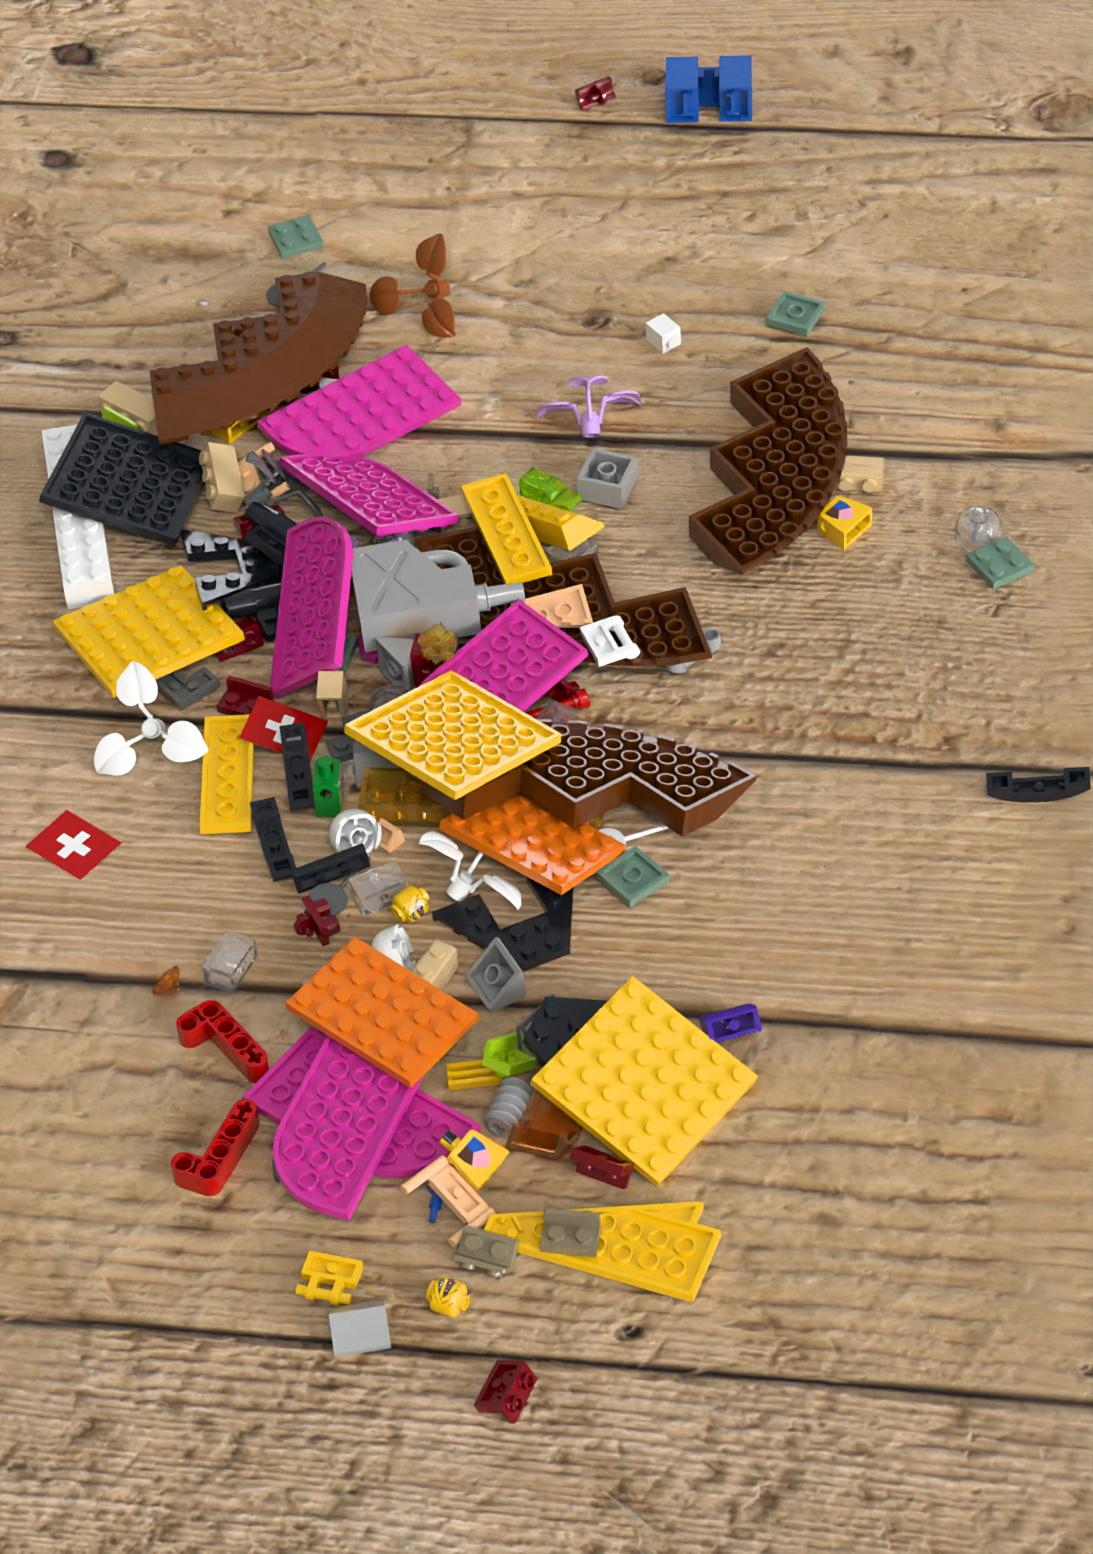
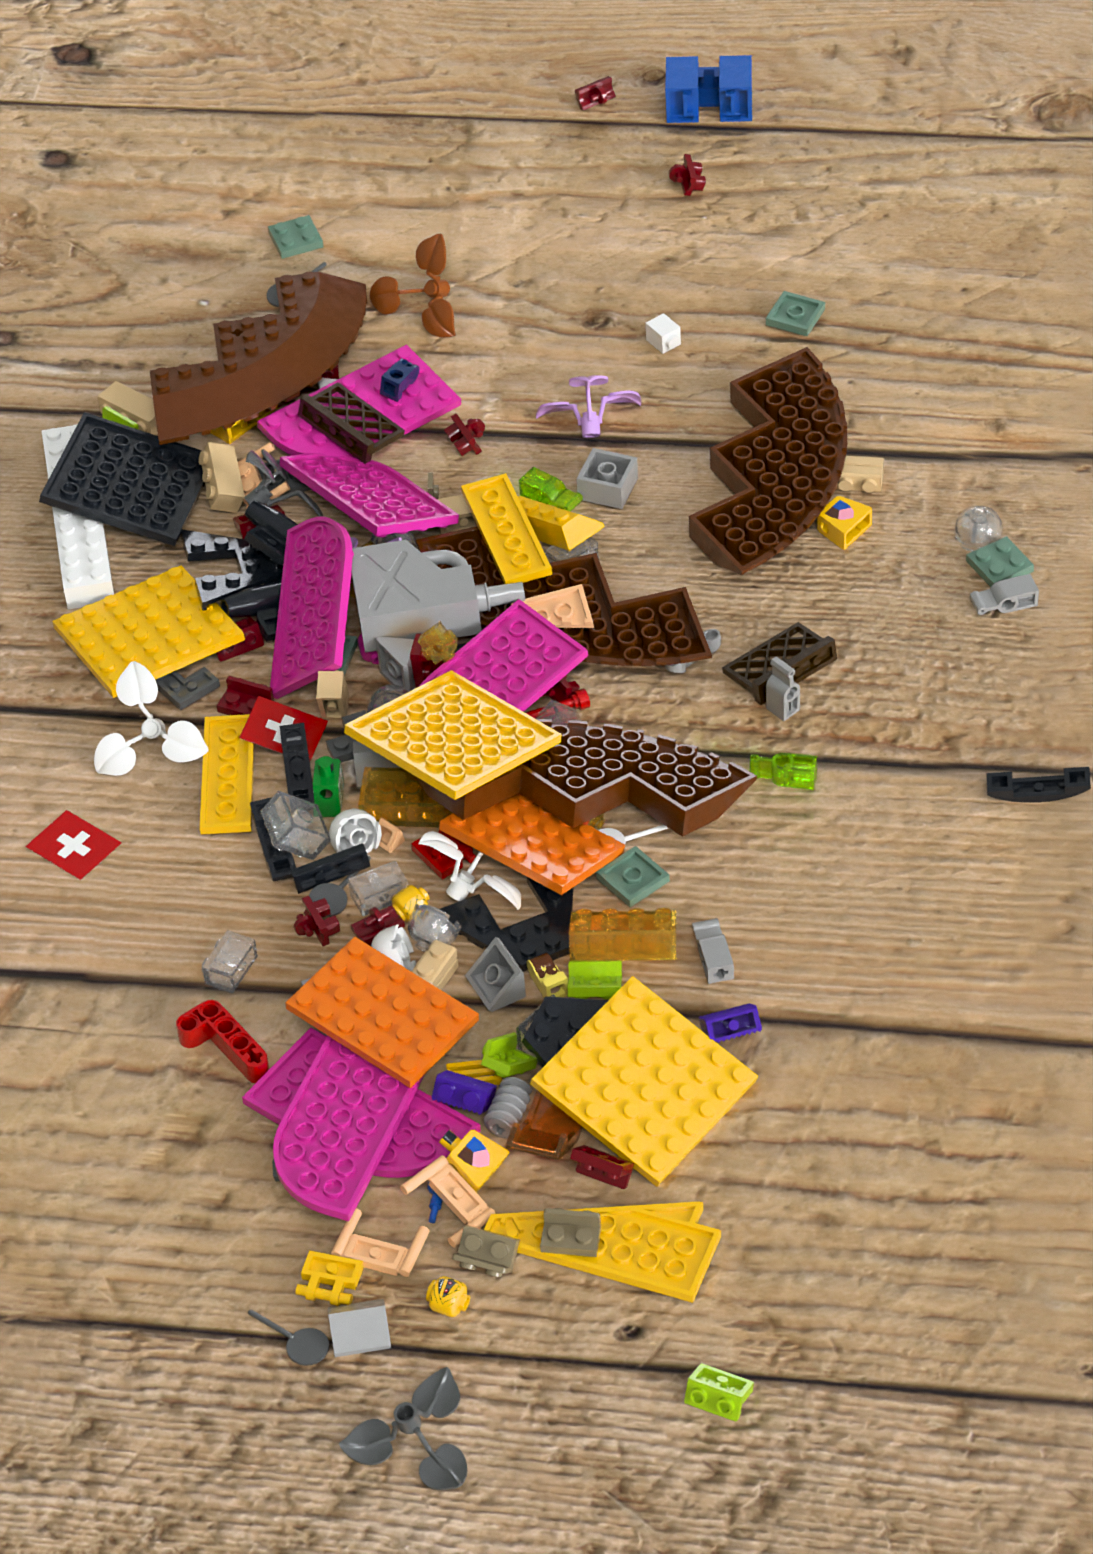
(168, 982): clear orange slope -> none
(211, 1171): red beam -> none
(295, 825): none -> clear brick
(304, 1346): none -> dark grey piece
(340, 429): none -> dark brown fence
(376, 1253): none -> light nougat plate
(378, 920): none -> dark red hips
(398, 378): none -> dark blue leg
(431, 924): none -> clear cylinder
(437, 1396): none -> dark grey plant
(439, 862): none -> red plate
(463, 1092): none -> dark purple brick
(473, 429): none -> dark red hips
(506, 1389): dark red bracket -> none
(547, 976): none -> light yellow leg
(594, 979): none -> lime bracket
(602, 643): white plate -> none
(623, 935): none -> clear yellow brick
(688, 175): none -> dark red hips
(713, 951): none -> light grey piece
(717, 1391): none -> lime bracket
(782, 691): none -> light grey piece
(786, 769): none -> clear neon green piece
(805, 661): none -> dark brown fence
(1007, 595): none -> light grey piece

